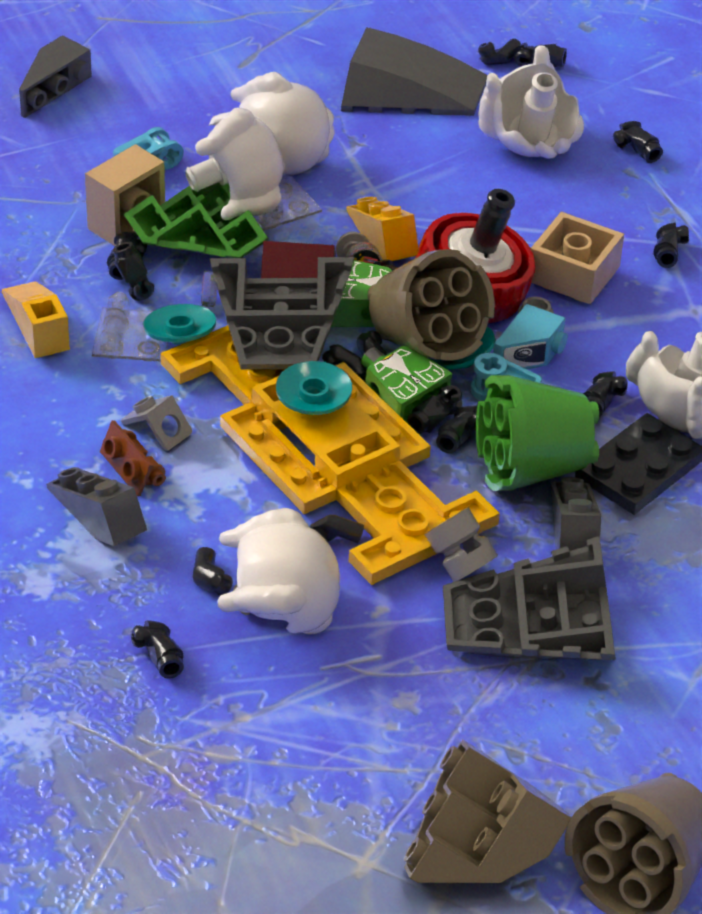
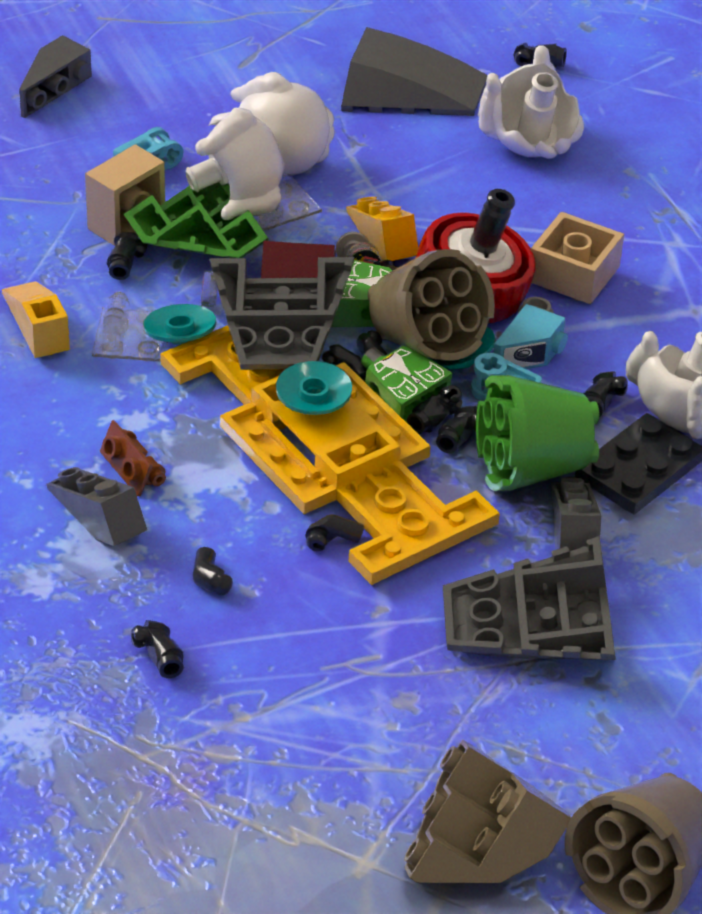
(133, 270): black arm -> none
(154, 412): light grey bracket -> none
(283, 572): white piece -> none
(457, 530): light grey wheel -> none
(498, 56): black arm -> none
(642, 142): black arm -> none
(667, 245): black arm -> none

